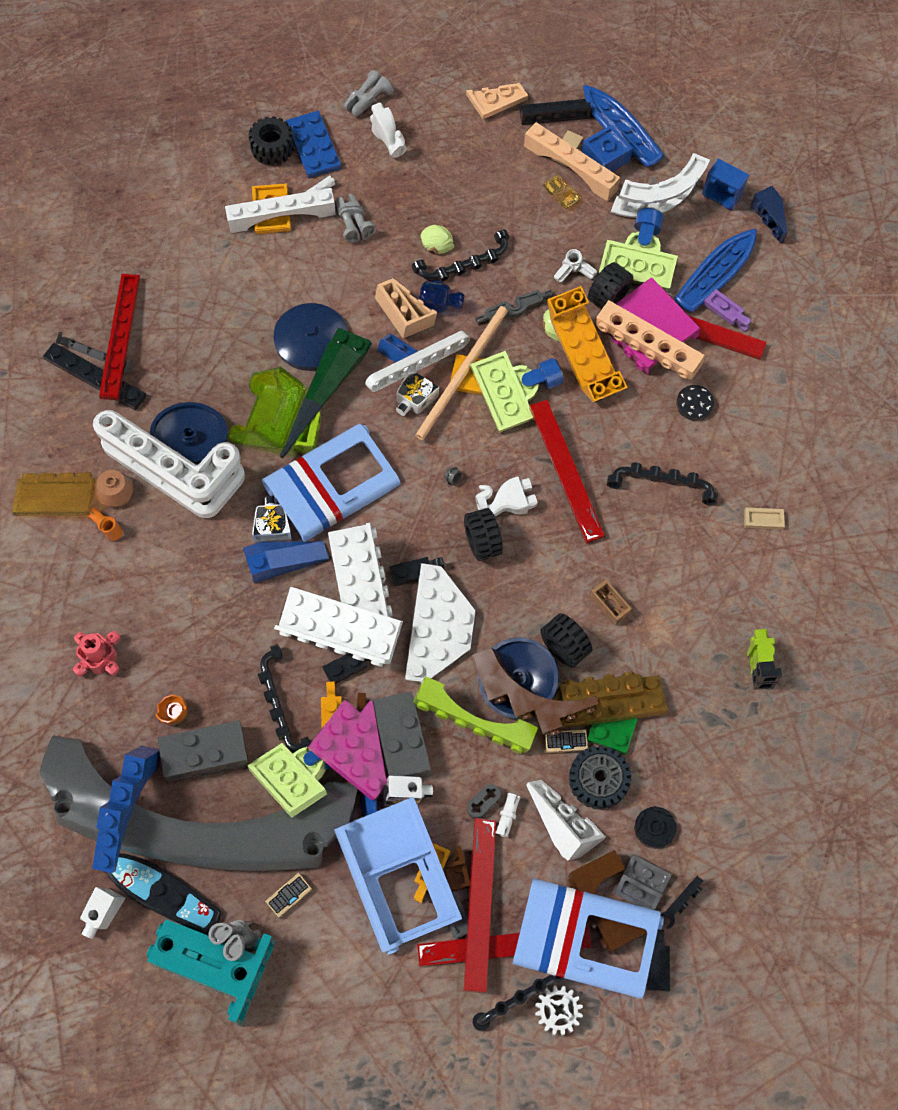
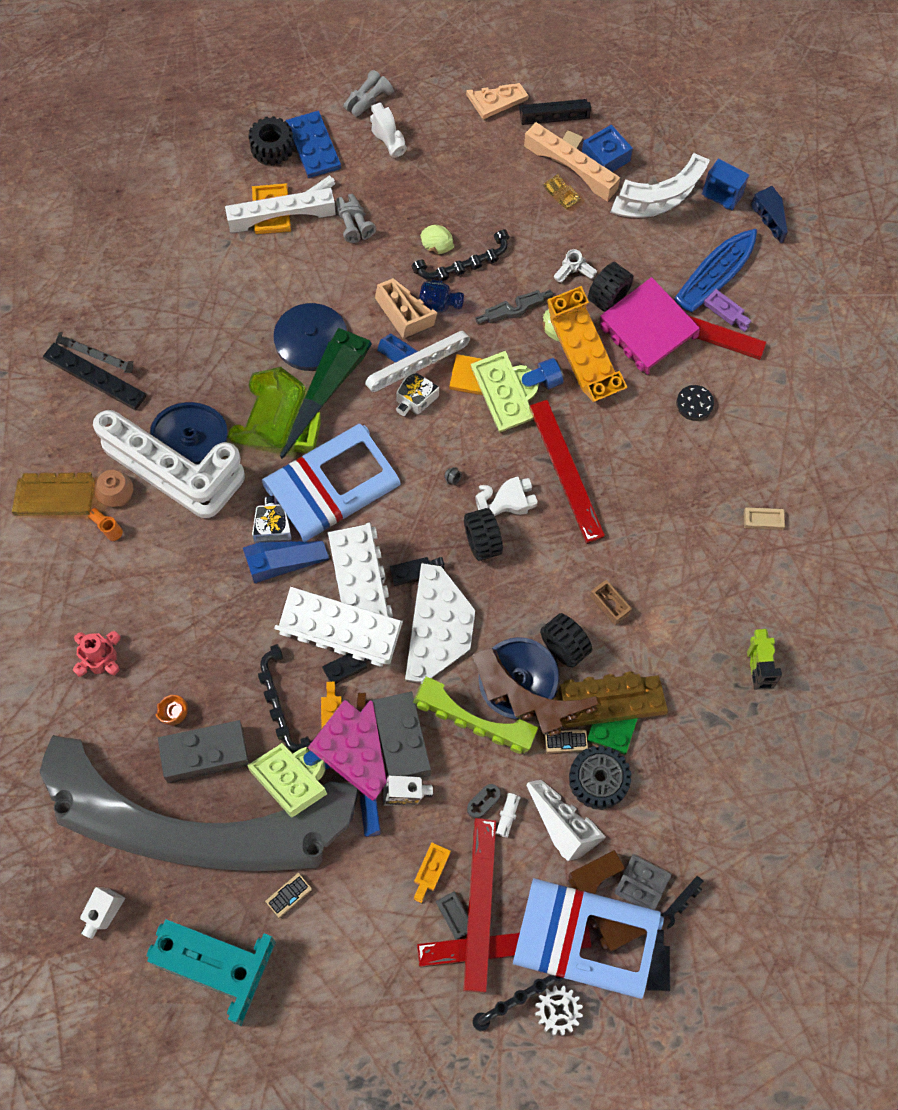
(115, 814): blue arch -> none
(119, 337): red tile -> none
(164, 893): piece -> none
(240, 937): light grey piece -> none
(387, 843): light blue piece -> none
(456, 872): reddish brown slope -> none
(461, 373): light nougat piece -> none
(611, 112): blue piece -> none
(642, 251): yellowish green plate -> none
(645, 331): light nougat brick -> none
(655, 827): black tile -> none
(673, 477): black bar -> none

